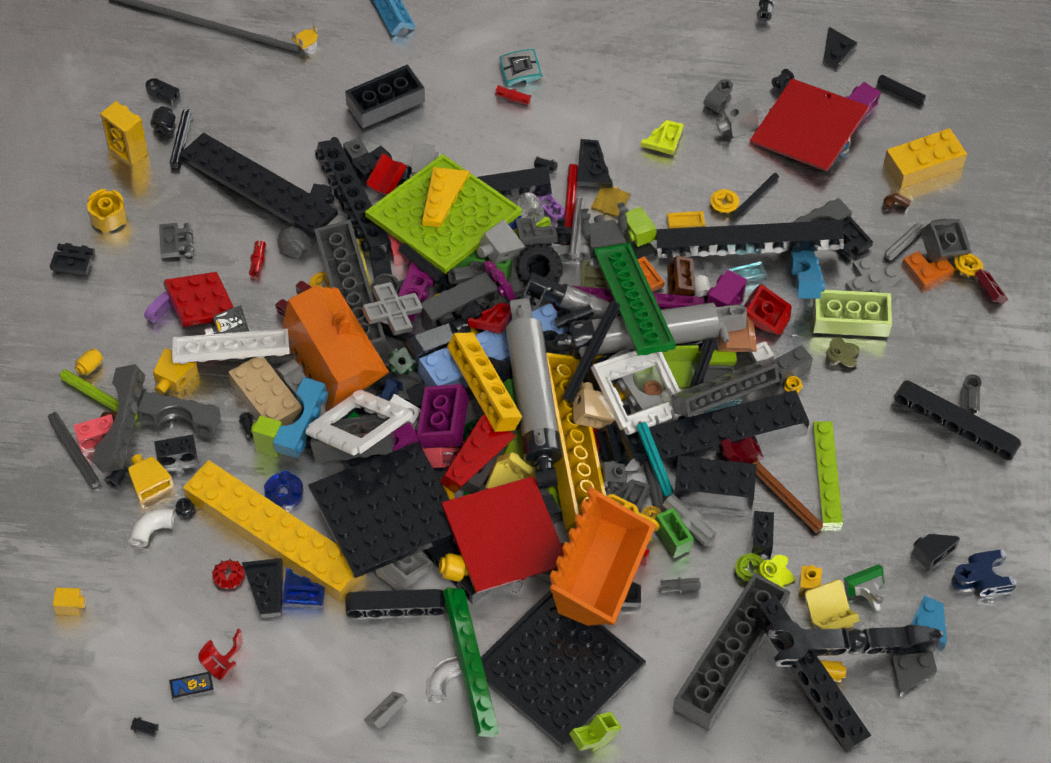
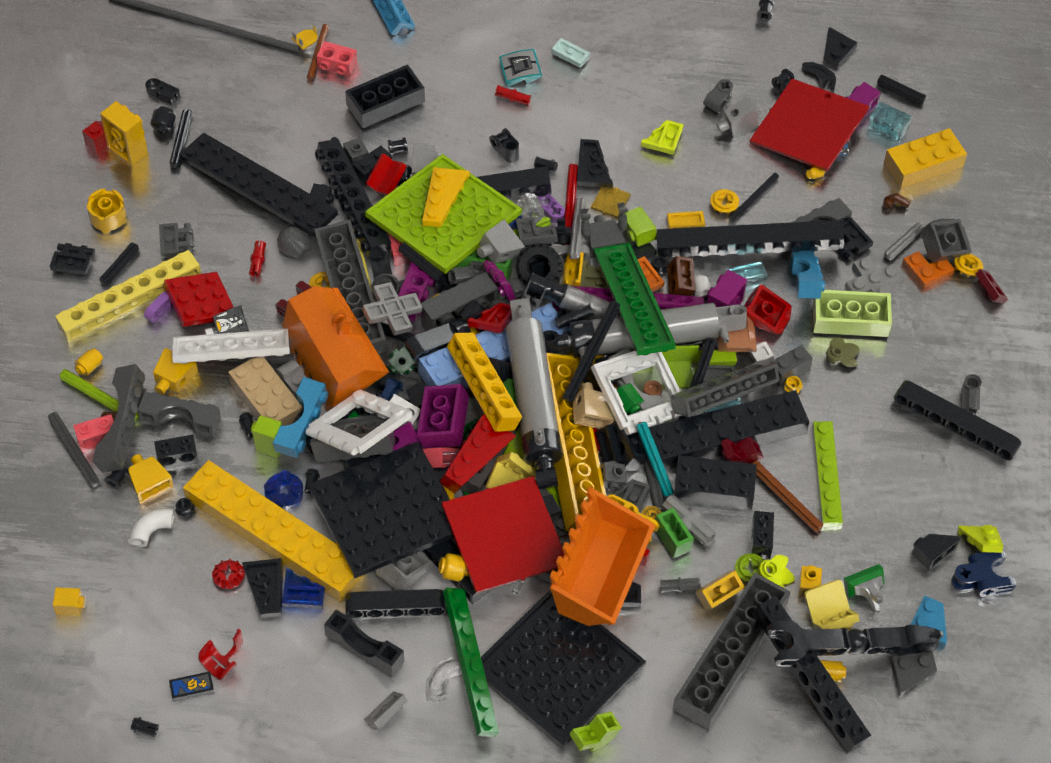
(95, 137): none -> red slope
(119, 264): none -> black axle
(140, 291): none -> light yellow brick
(311, 476): none -> black pin
(313, 66): none -> dark orange bar
(336, 58): none -> coral brick
(347, 634): none -> black arch
(397, 146): none -> black bush
(506, 145): none -> black piece
(560, 527): none -> dark grey plate
(570, 53): none -> light aqua plate
(573, 270): none -> yellow hinge
(630, 398): none -> green brick
(660, 264): none -> black plate
(720, 589): none -> yellow brick
(814, 173): none -> yellow arm
(824, 74): none -> black piece
(889, 121): none -> clear light blue brick
(983, 537): none -> neon yellow wing

